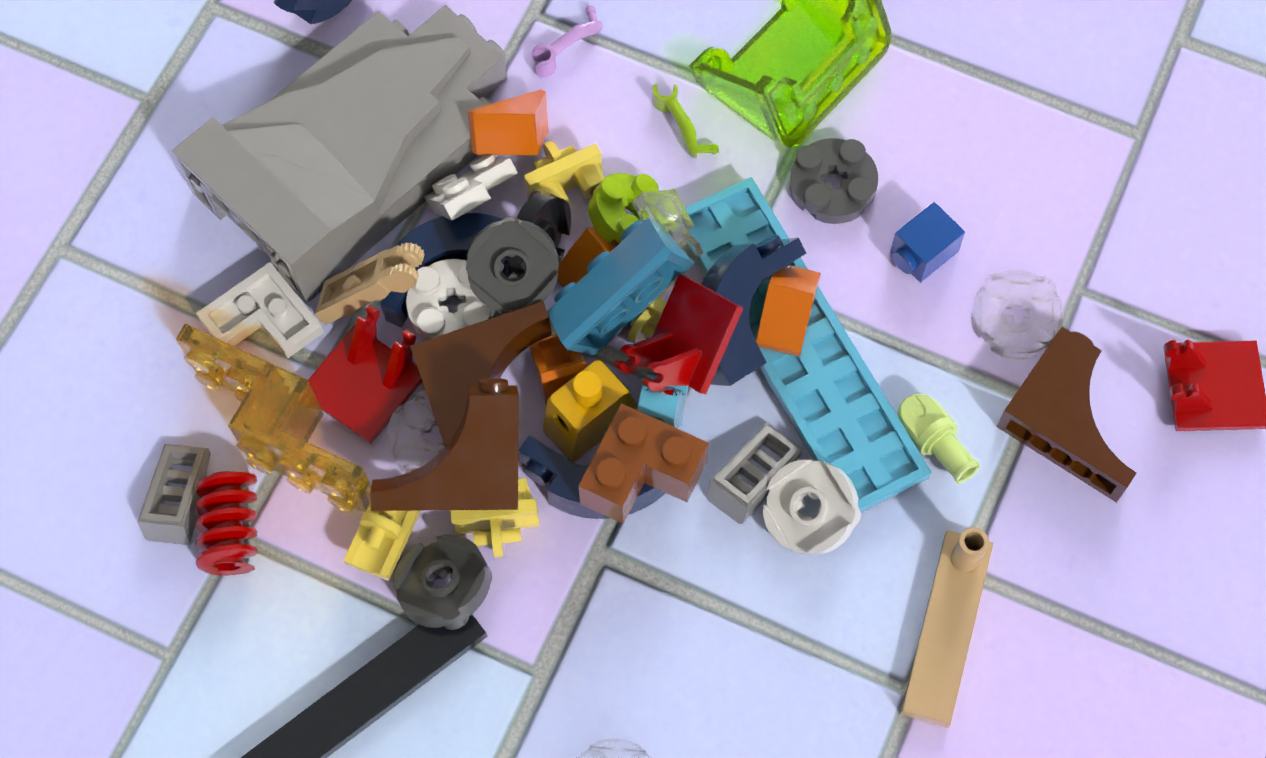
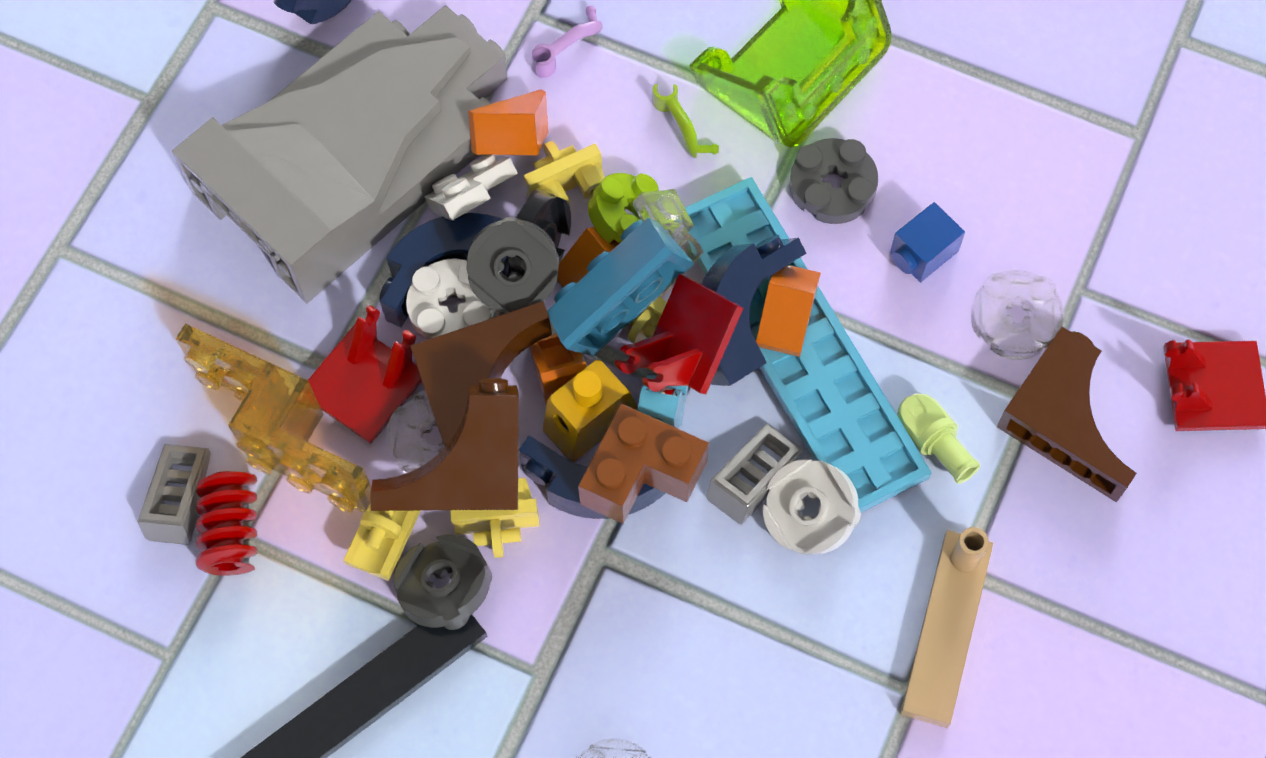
(263, 302): white plate -> none
(369, 282): tan hinge -> none

